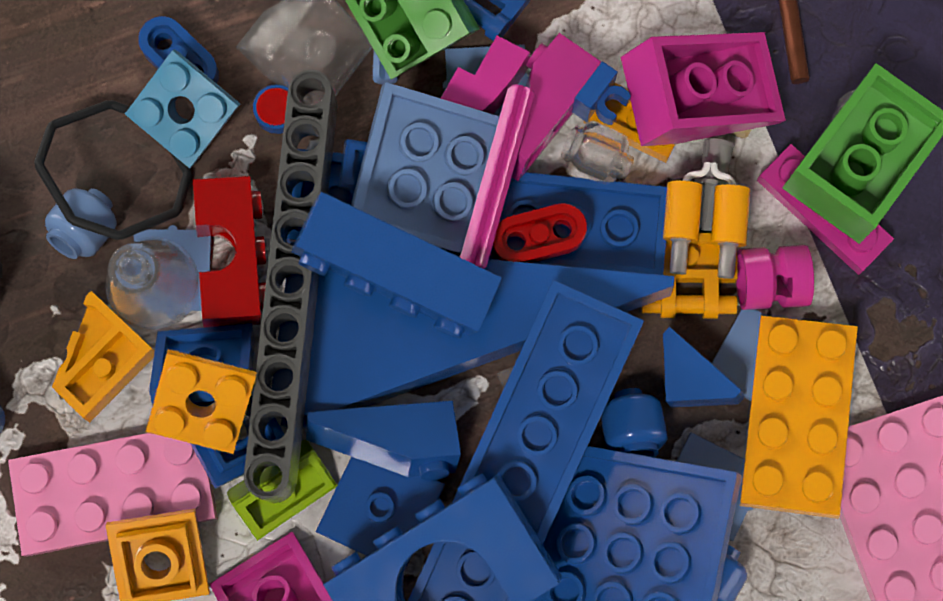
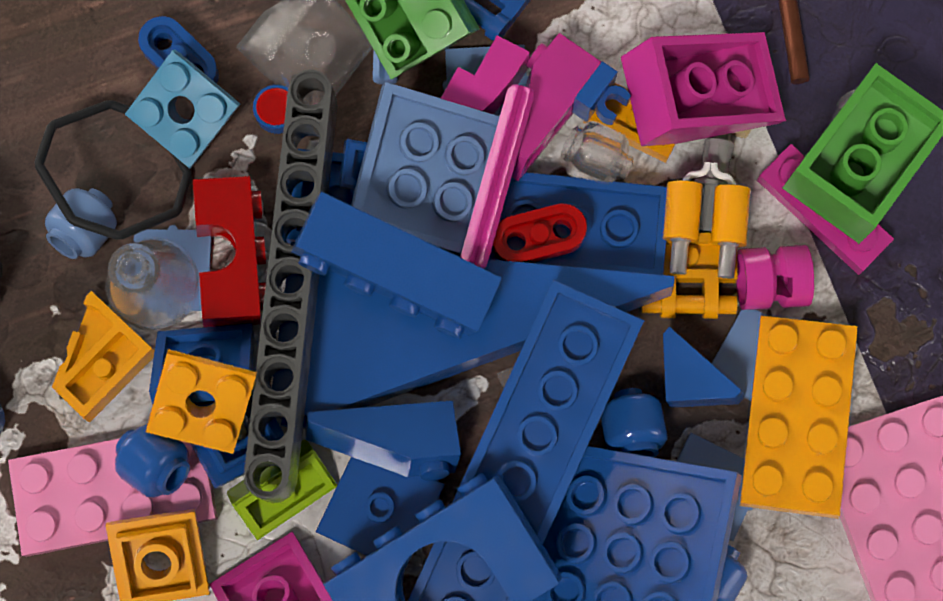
(151, 462): none -> blue head

